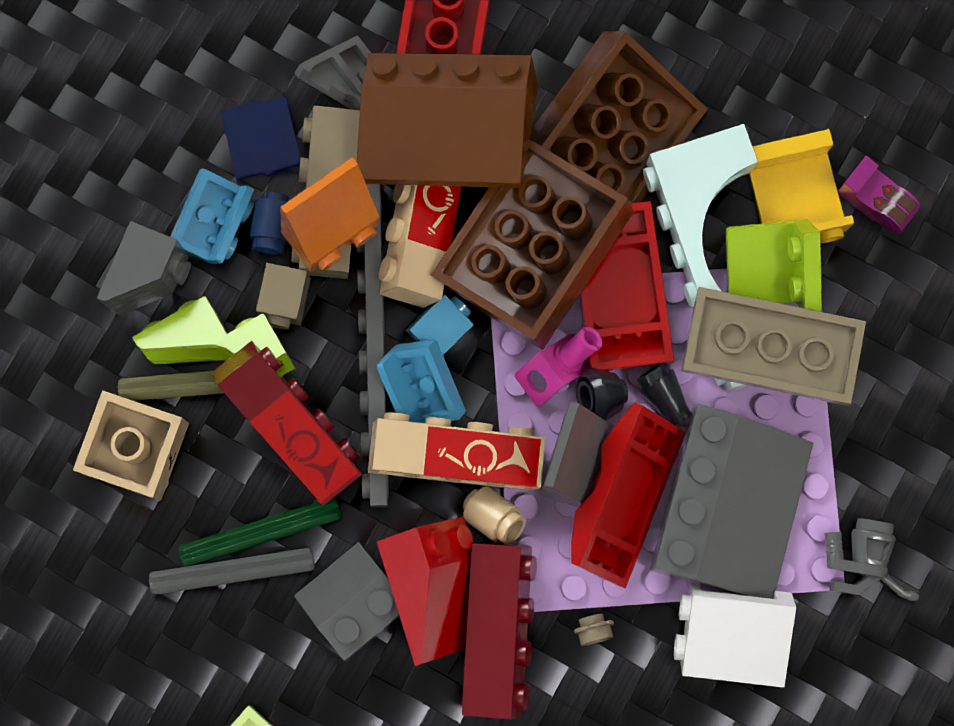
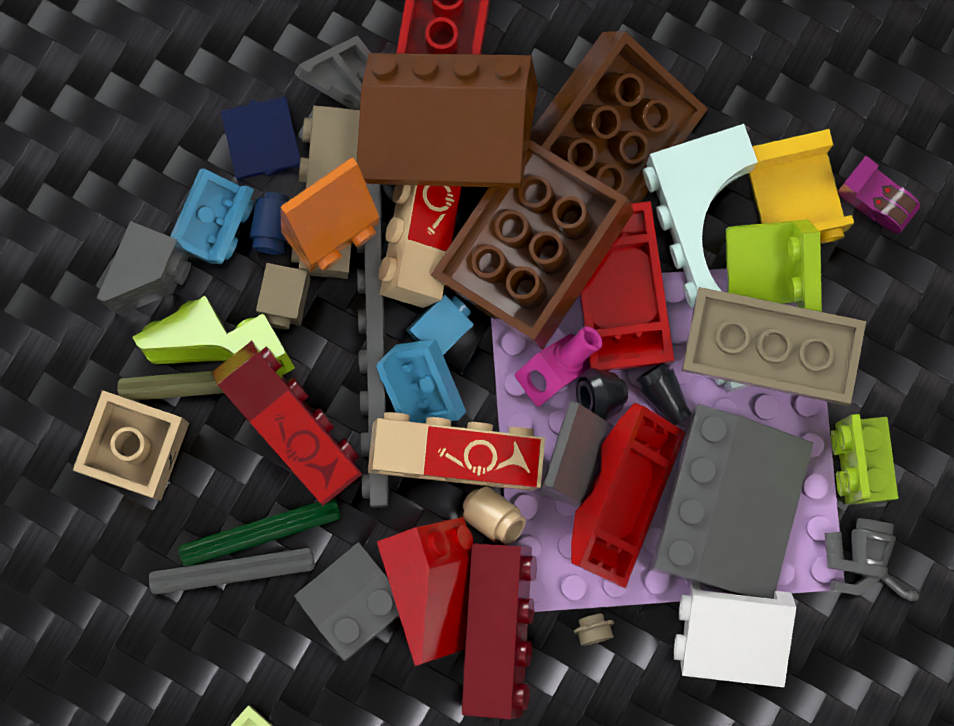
(865, 460): none -> lime bracket

